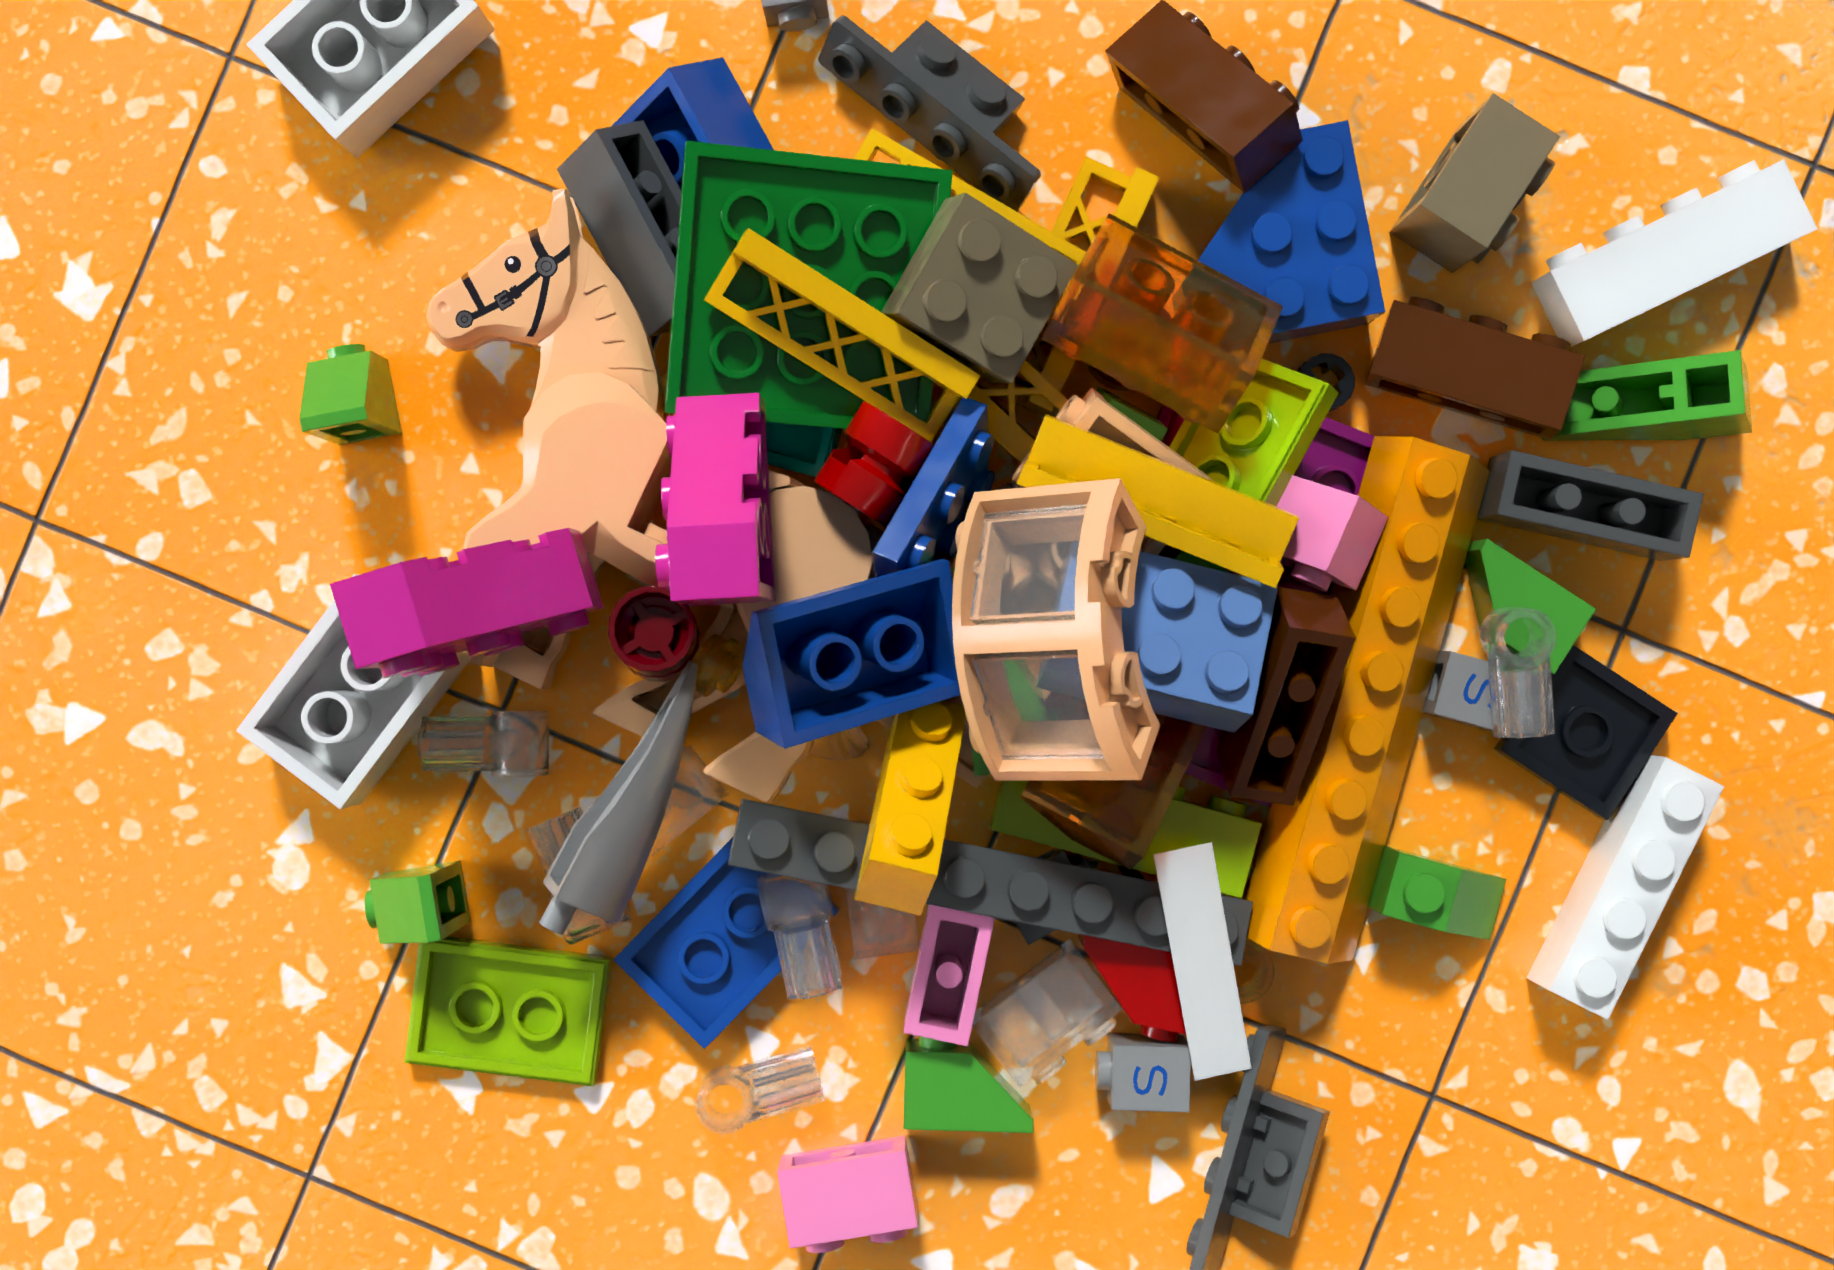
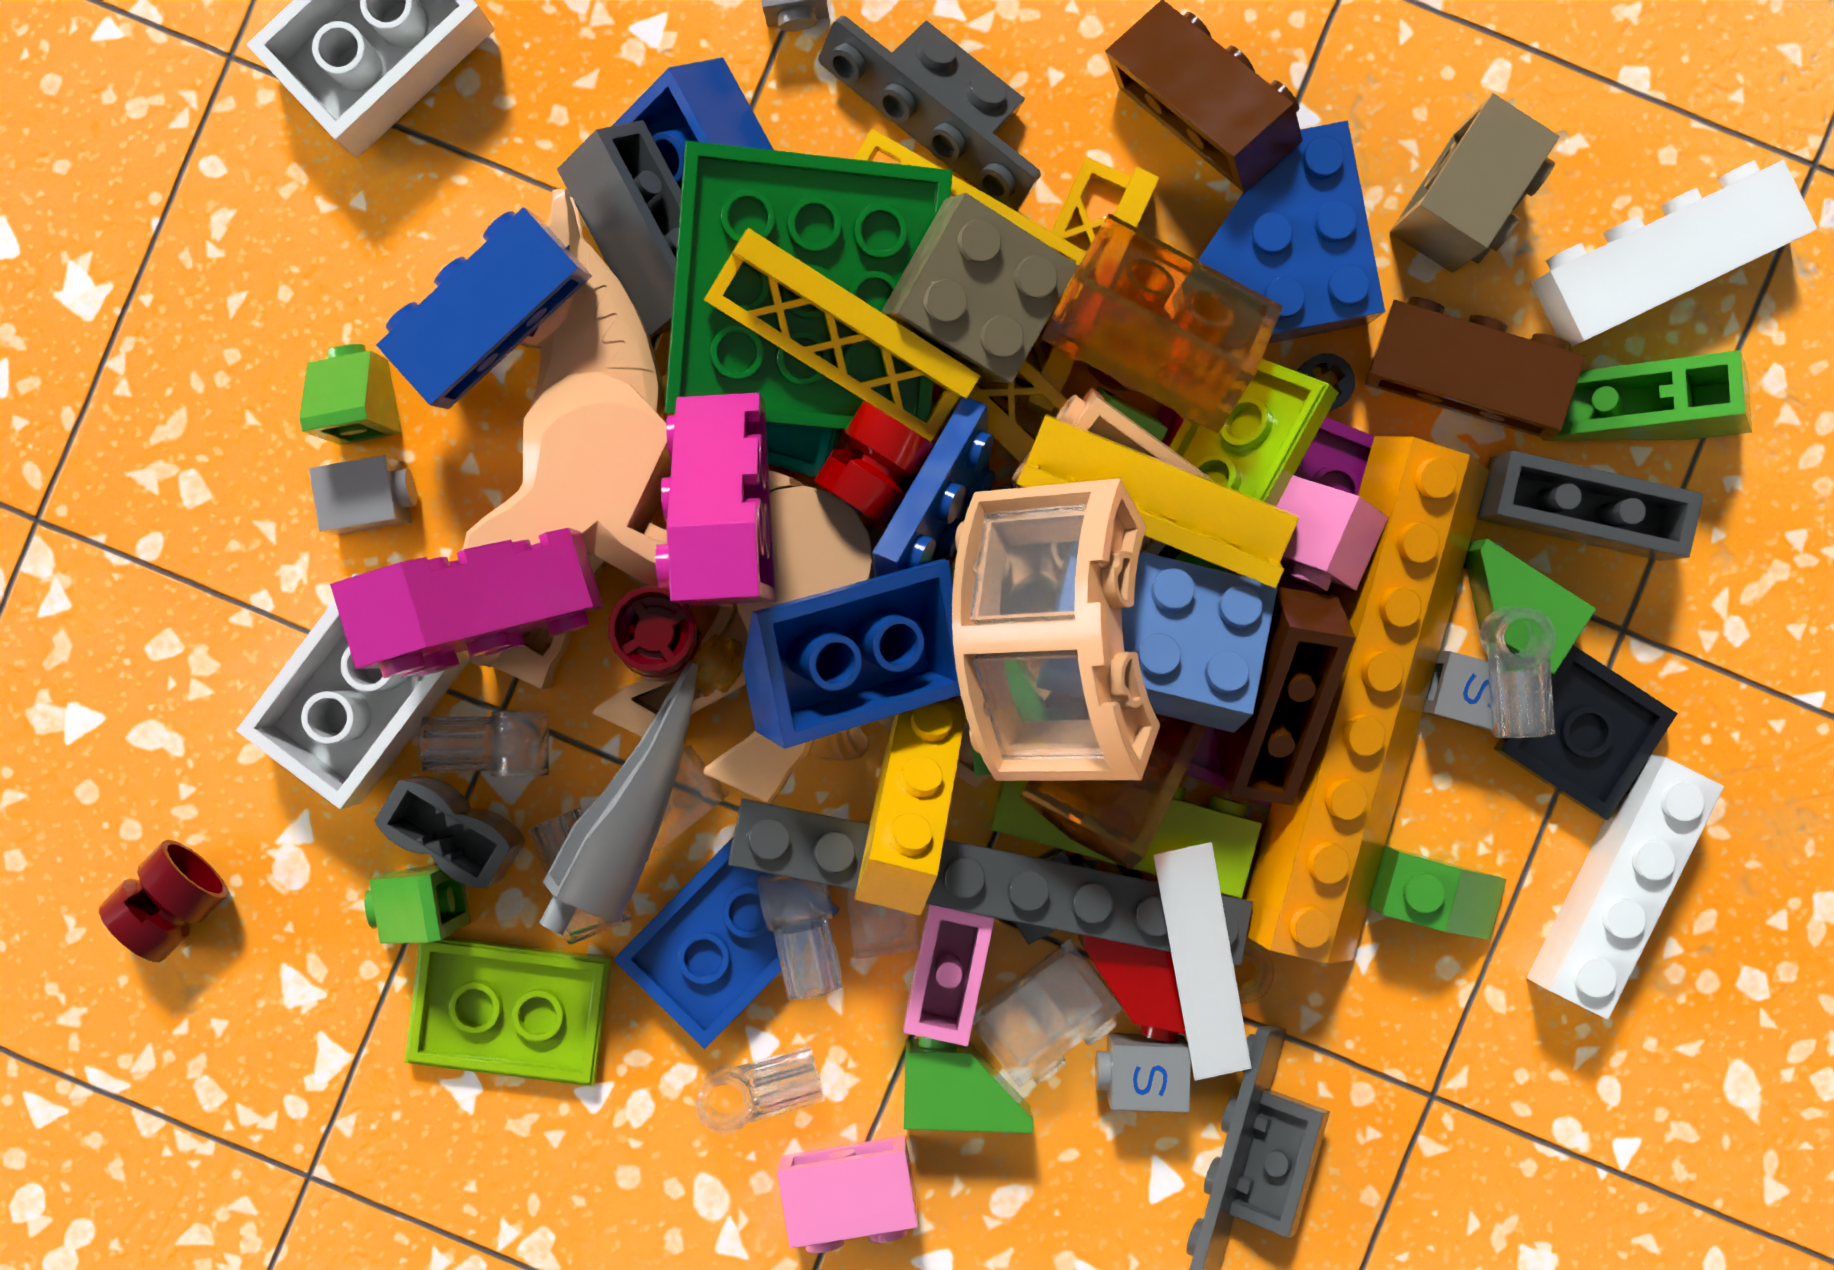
(154, 912): none -> dark red wheel
(362, 495): none -> light grey brick
(438, 821): none -> dark grey brick
(482, 308): none -> blue brick

